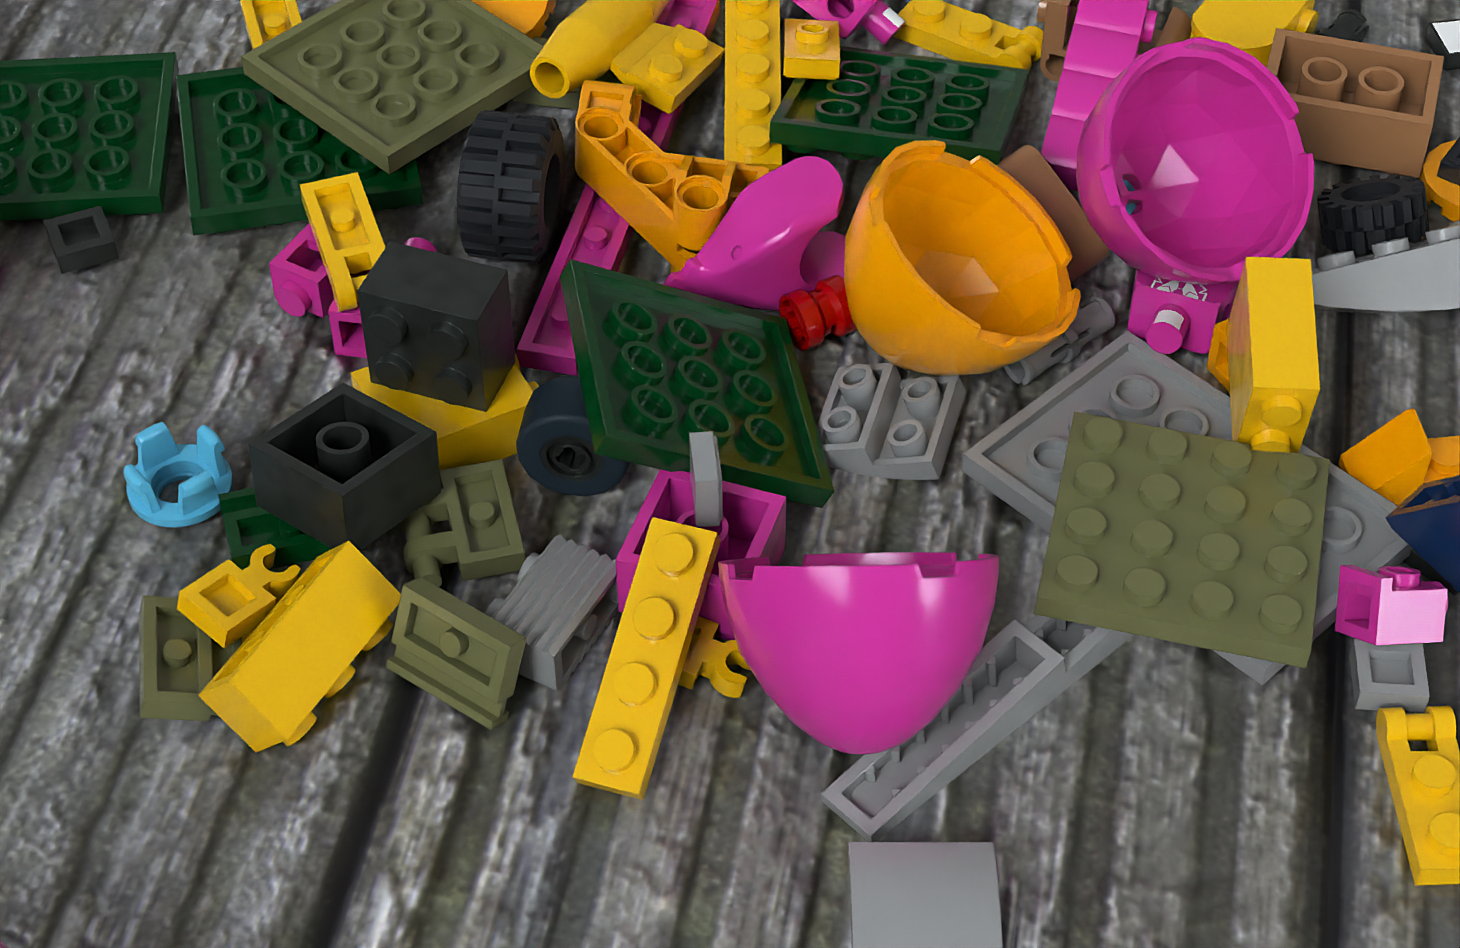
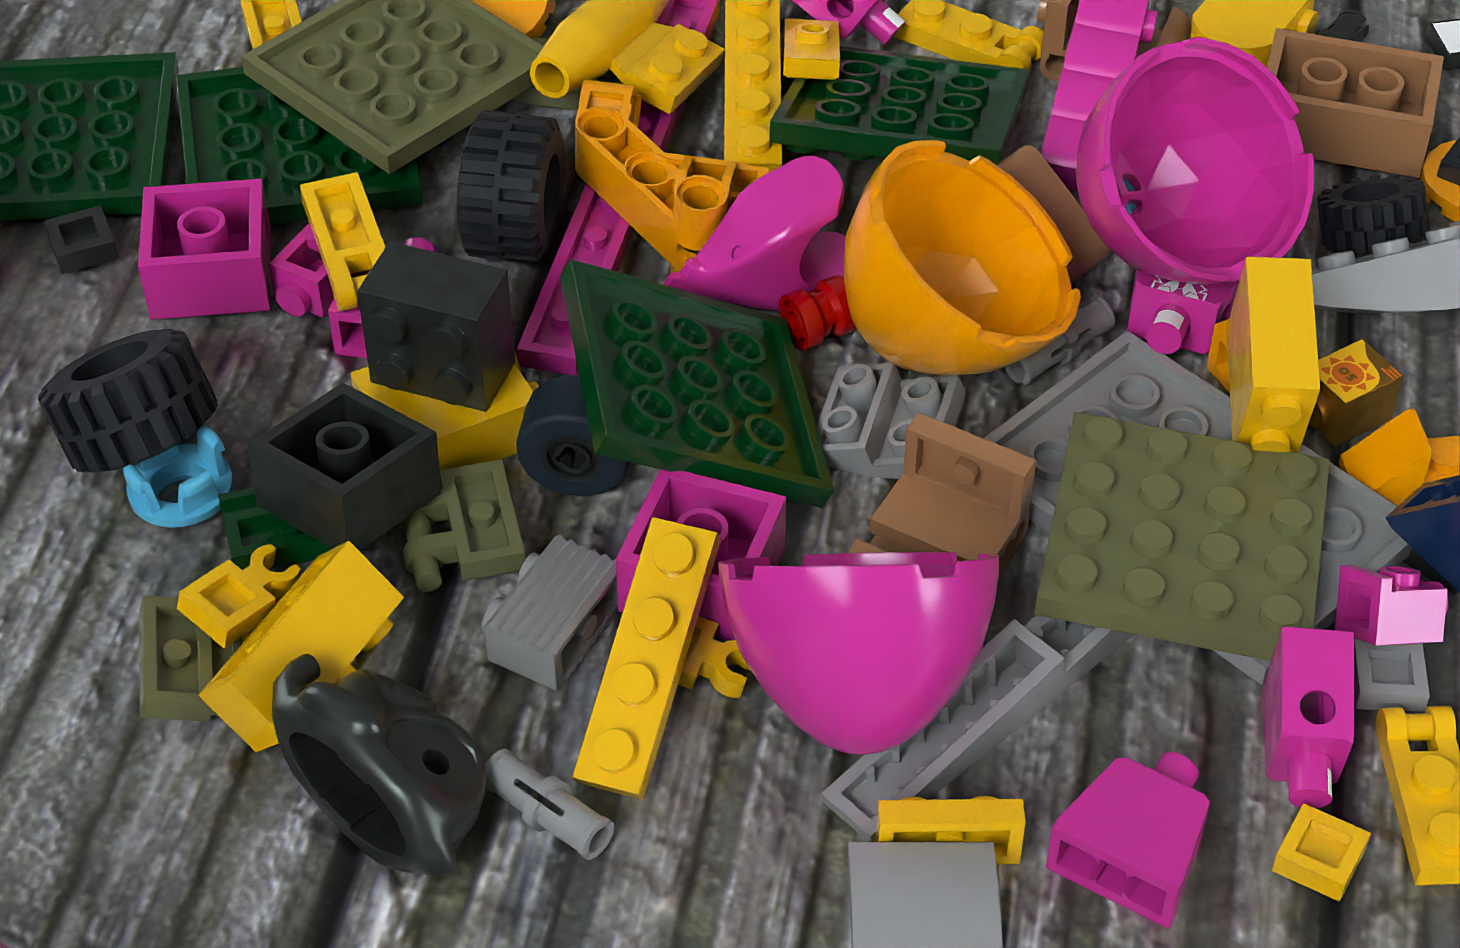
(128, 400): none -> black tyre
(205, 249): none -> dark pink brick
(380, 764): none -> pearl dark grey piece
(455, 652): olive plate -> none
(578, 826): none -> light grey pin
(705, 479): light grey tile -> none
(954, 497): none -> medium nougat piece
(955, 821): none -> yellow plate
(1134, 835): none -> dark pink torso
(1309, 712): none -> dark pink torso
(1321, 852): none -> yellow plate
(1355, 392): none -> pearl gold brick

